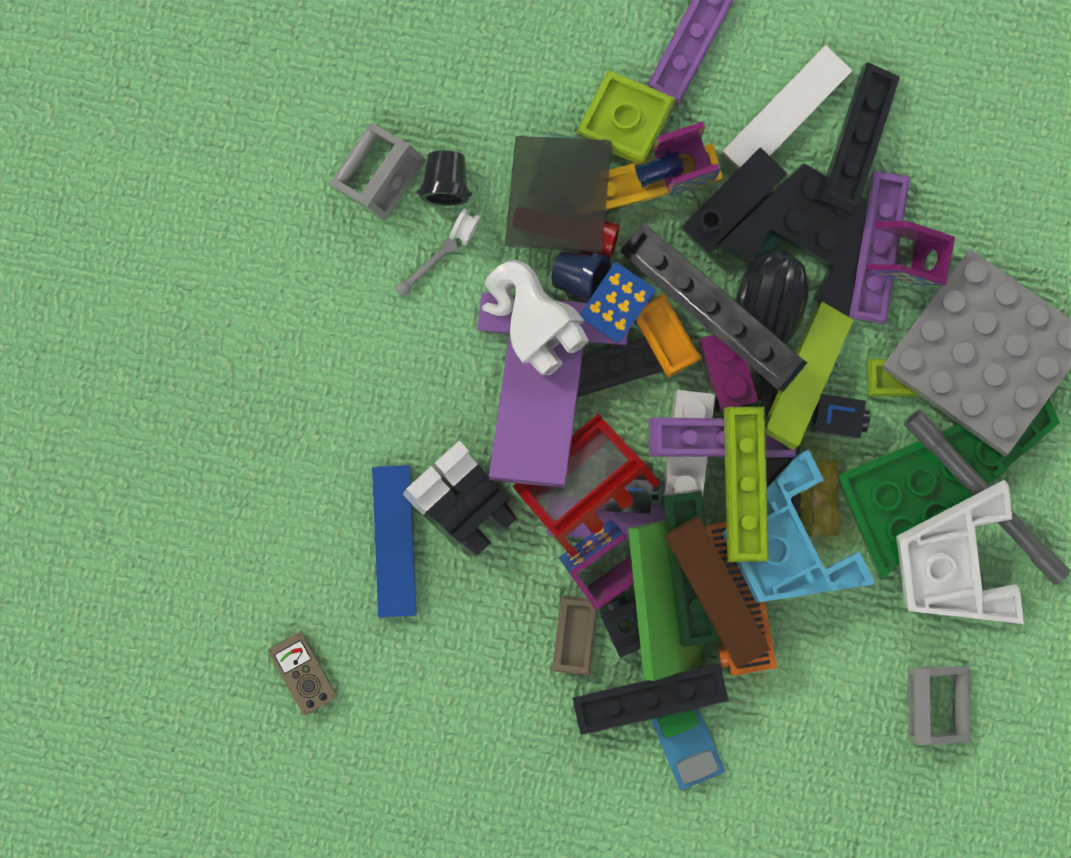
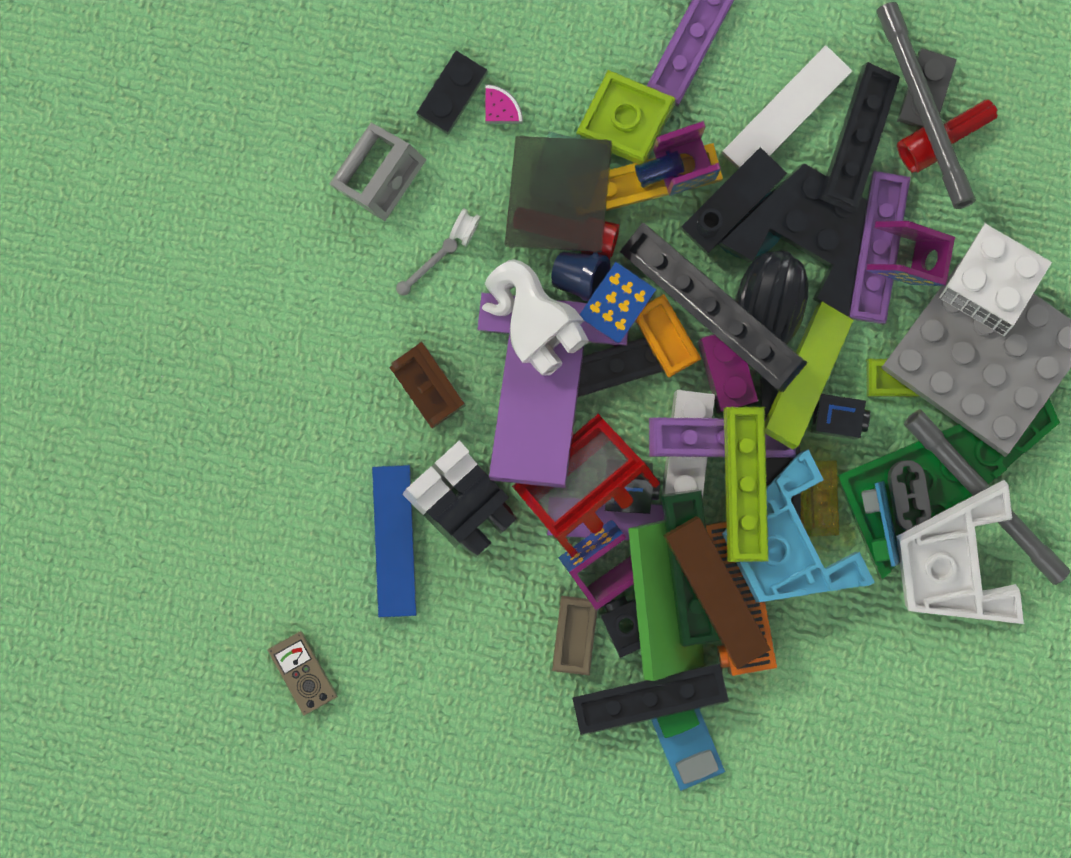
(427, 385): none -> reddish brown hinge
(445, 179): black piece -> none
(452, 92): none -> black plate
(501, 107): none -> dark pink tile
(875, 501): none -> piece
(899, 495): none -> dark grey beam
(916, 148): none -> red piece
(920, 709): light grey tile -> none
(938, 73): none -> dark grey plate
(953, 175): none -> dark grey piece
(995, 280): none -> white brick

